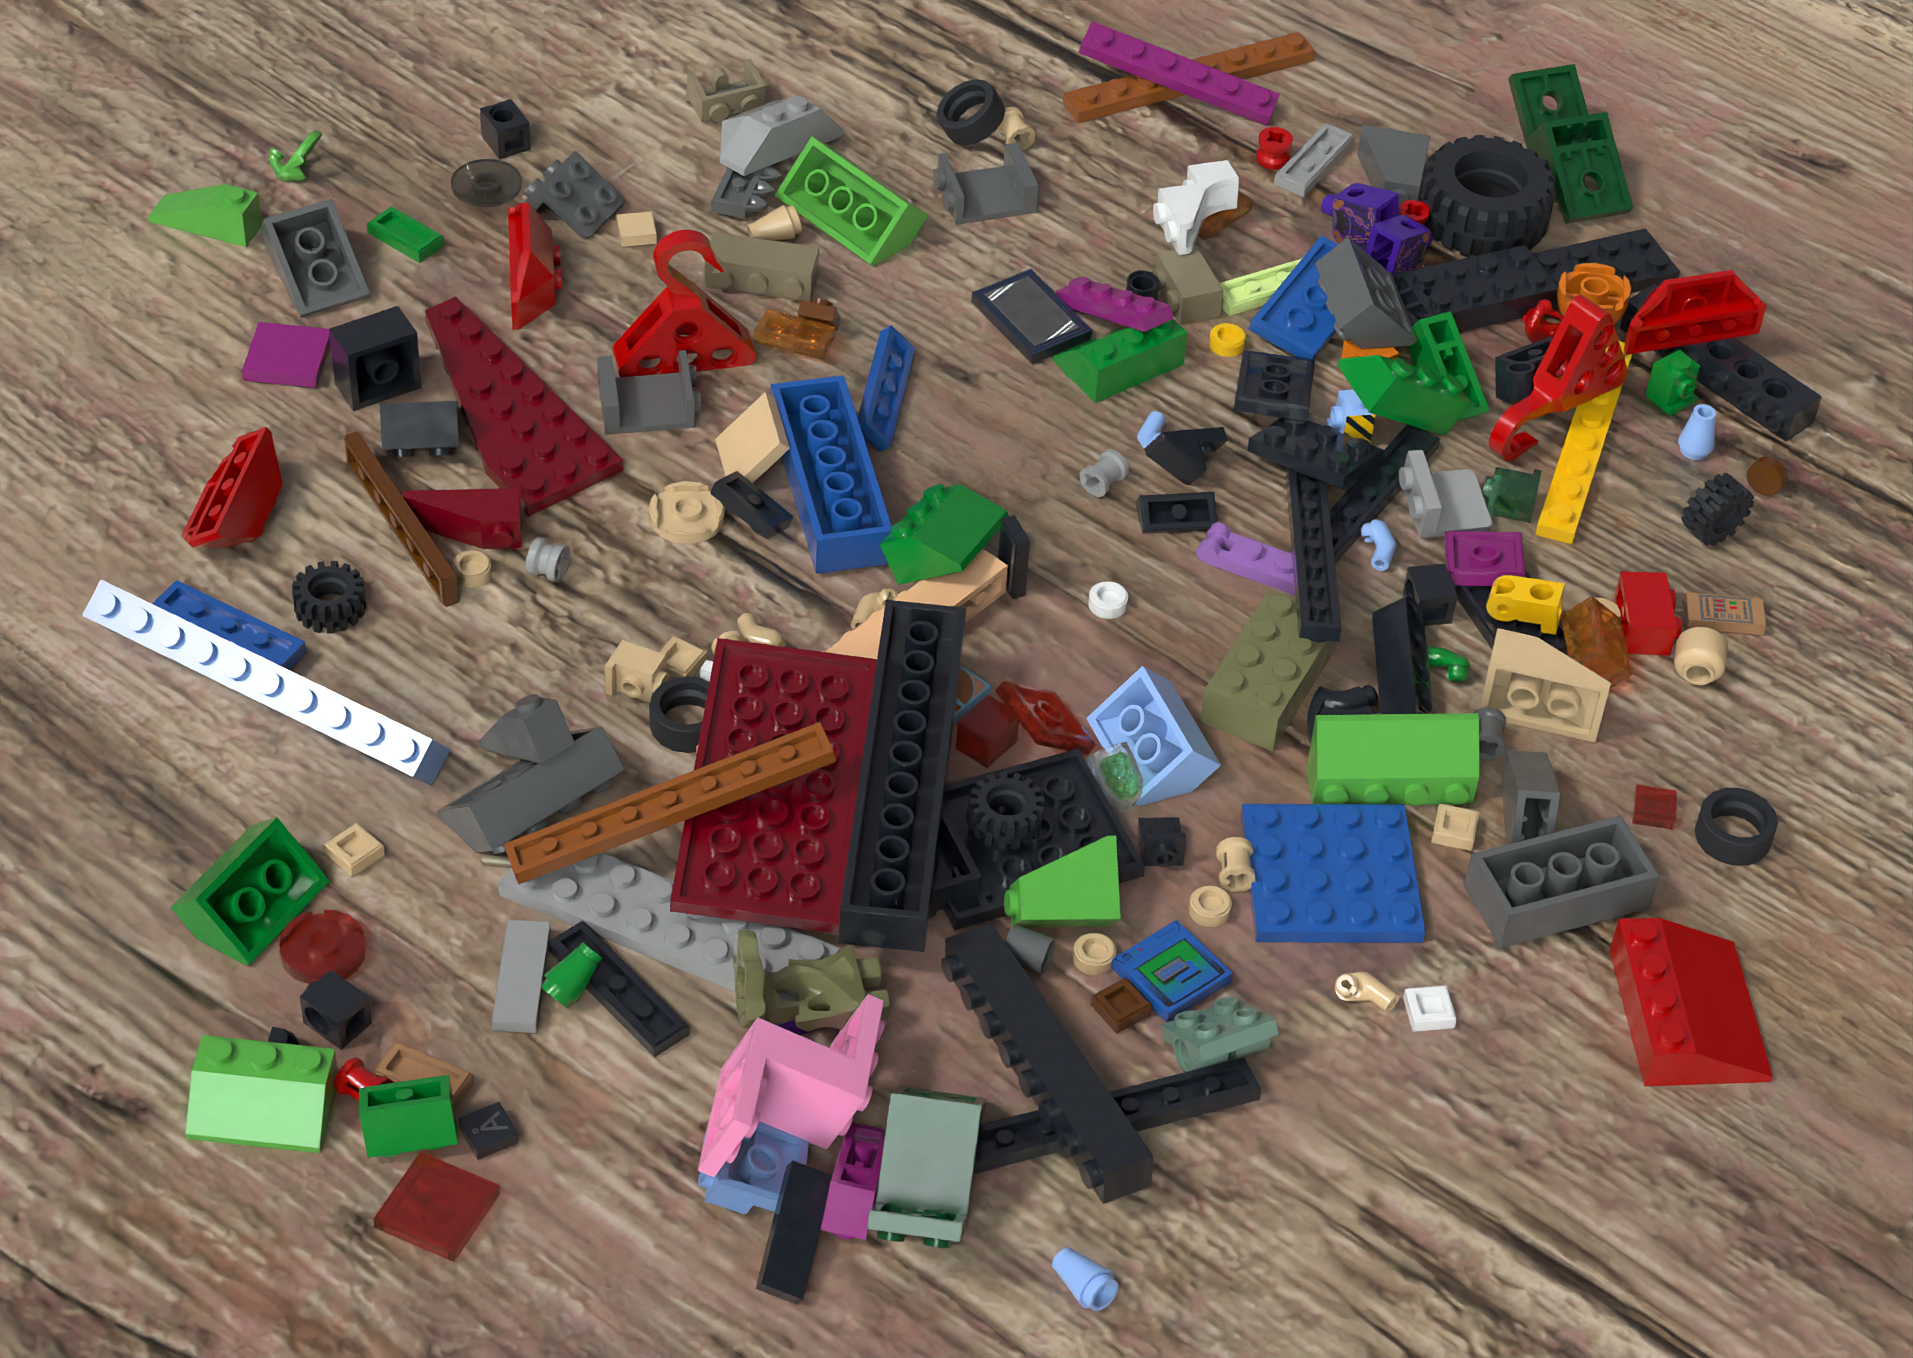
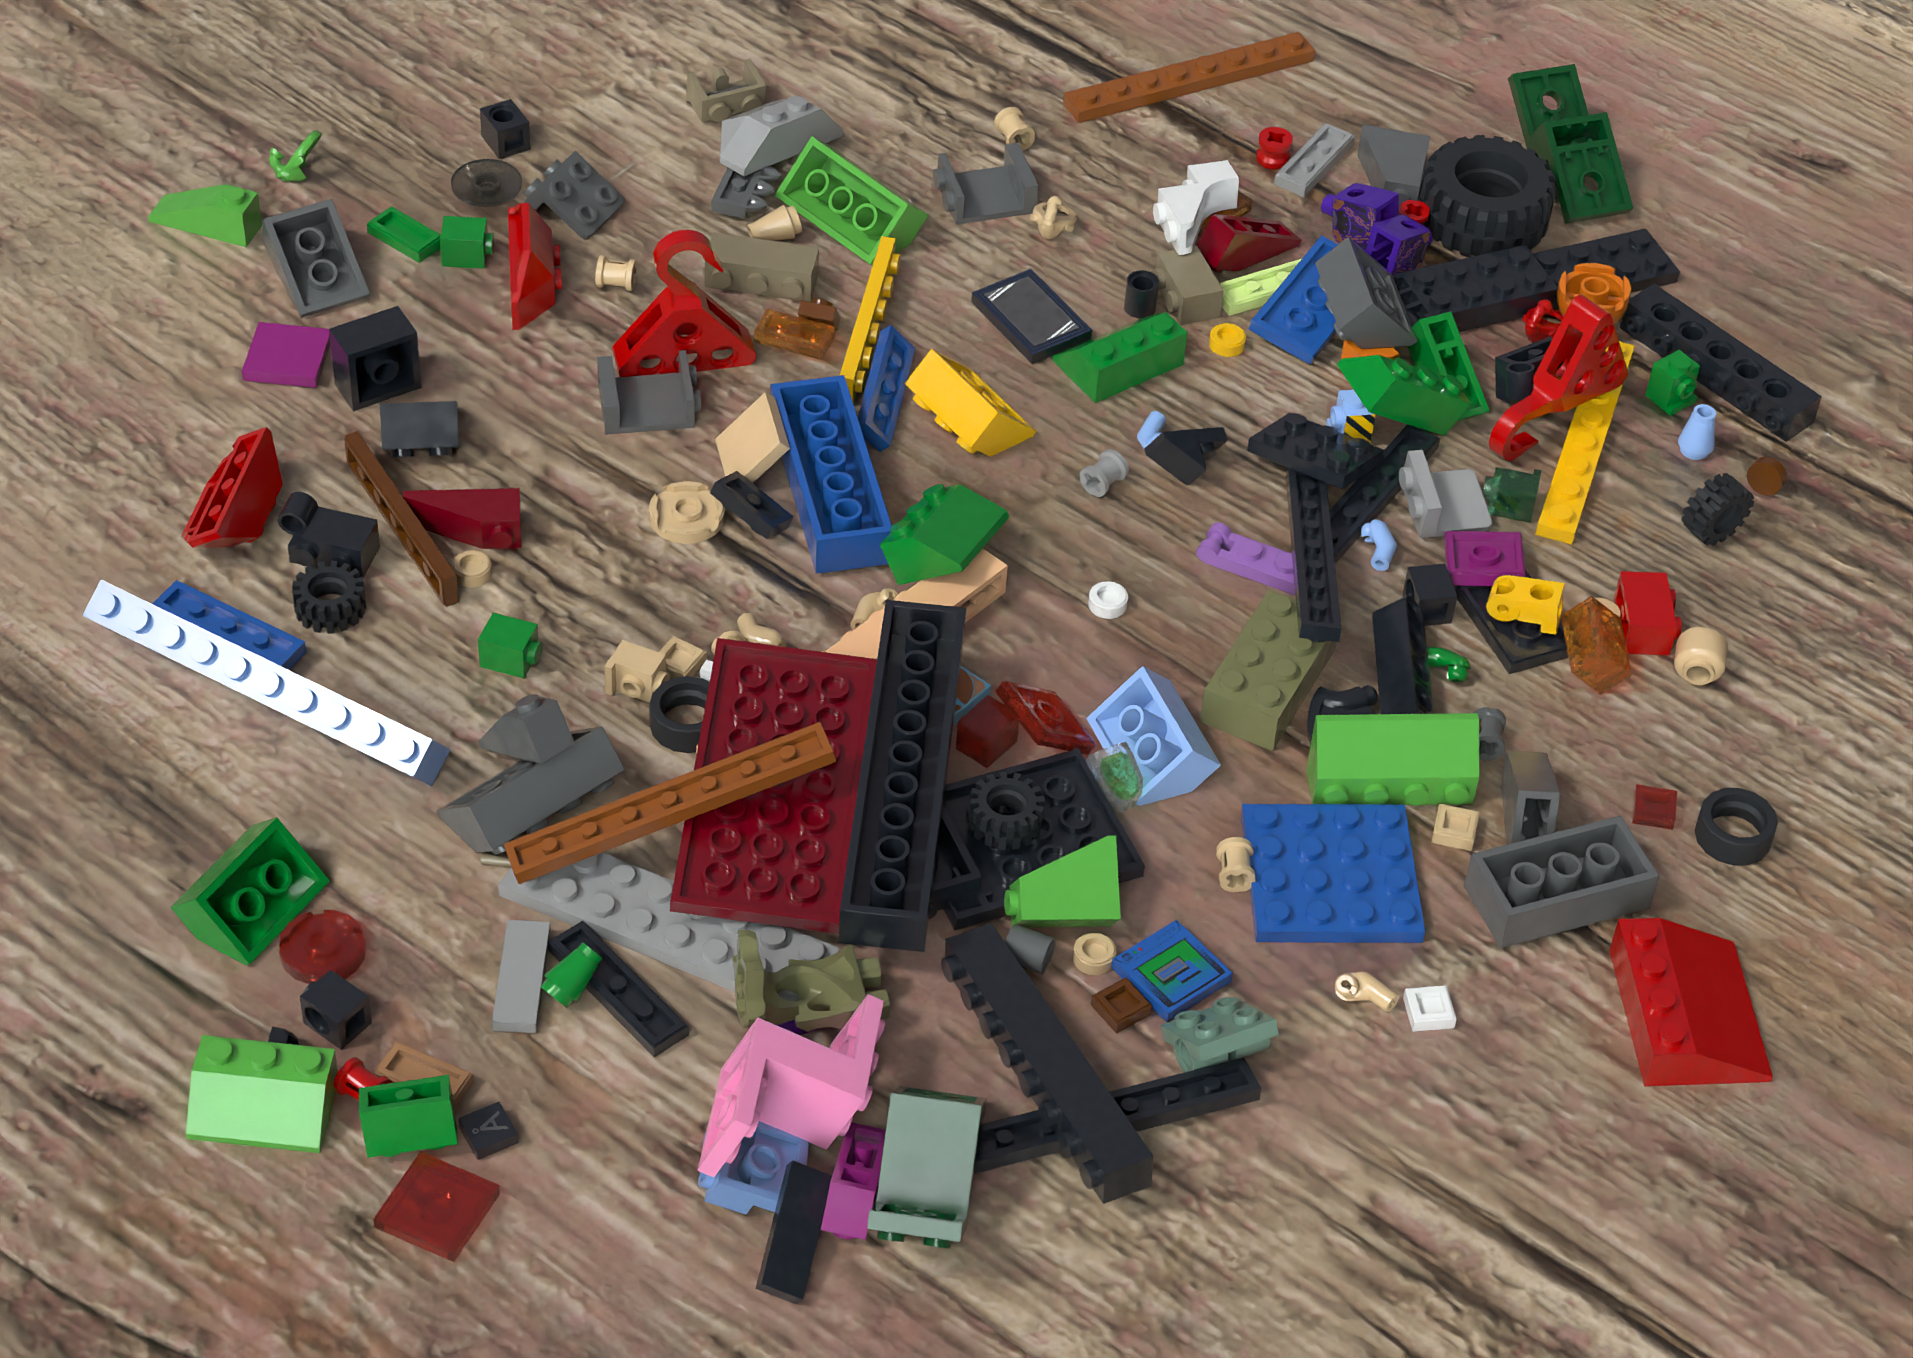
(328, 534): none -> black hinge
(354, 849): tan tile -> none
(465, 242): none -> green brick
(509, 645): none -> green brick
(515, 419): dark red wing -> none
(547, 559): light grey wheel -> none
(616, 273): none -> tan bush
(636, 229): tan tile -> none
(872, 310): none -> yellow plate
(967, 406): none -> yellow slope
(979, 125): black tyre -> none
(1014, 552): black tile -> none
(1050, 224): none -> tan piece
(1086, 1279): light blue cone -> none
(1115, 304): magenta plate -> none
(1161, 841): black bracket -> none
(1176, 512): black slope -> none
(1179, 73): magenta plate -> none
(1210, 906): tan tile -> none
(1241, 242): none -> dark red slope
(1274, 385): black tile -> none
(1543, 687): tan slope -> none
(1695, 312): red wedge -> none
(1725, 613): medium nougat tile -> none

